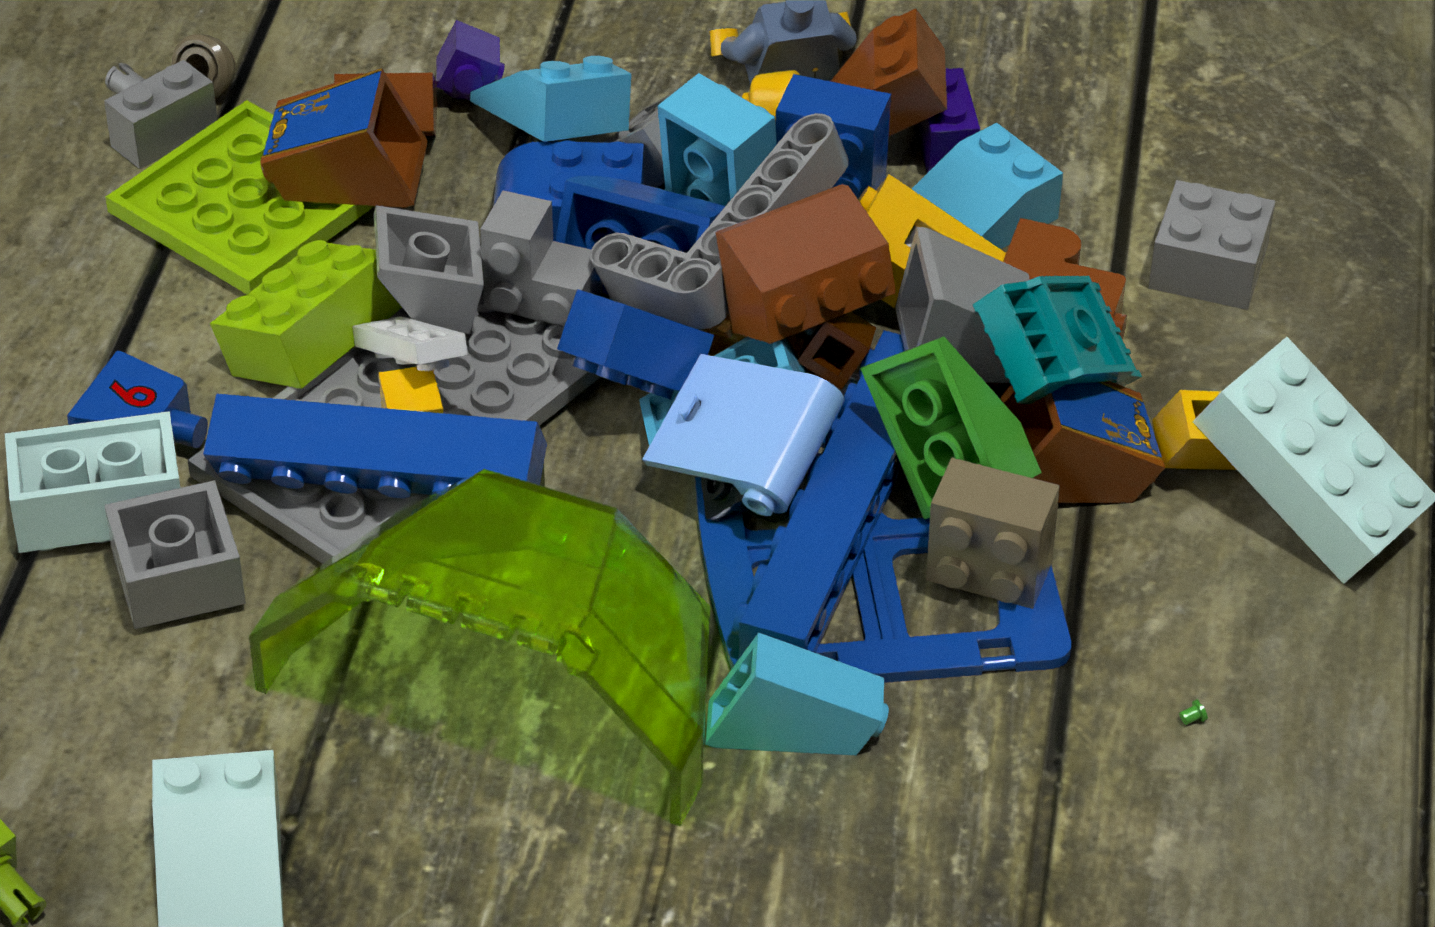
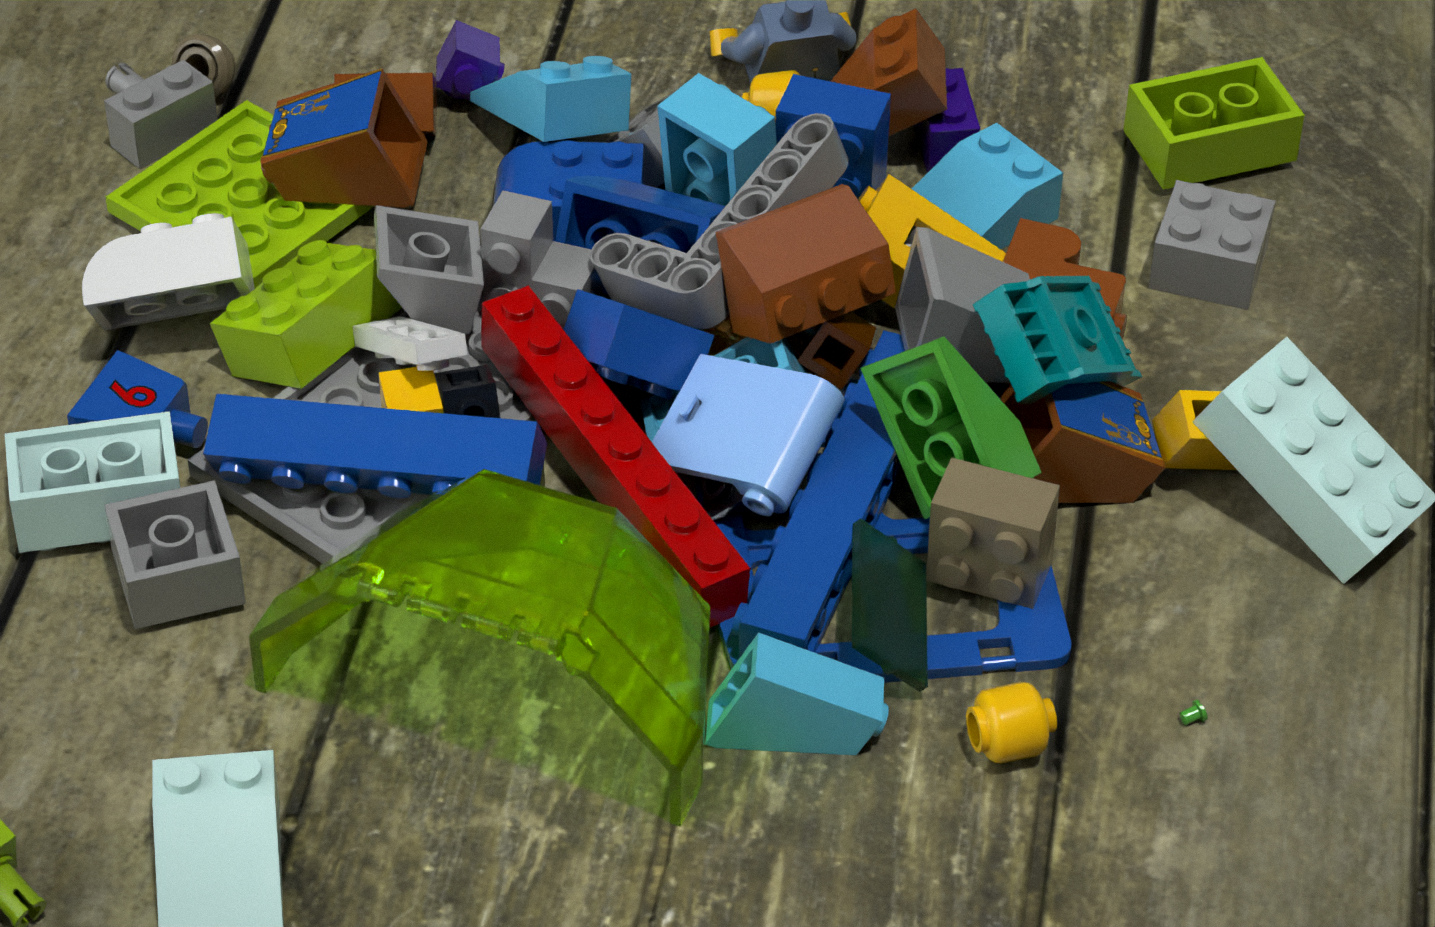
(168, 272): none -> white brick
(468, 392): none -> black bracket
(609, 447): none -> red brick
(889, 605): none -> clear green piece
(1010, 722): none -> yellow head
(1213, 122): none -> lime brick

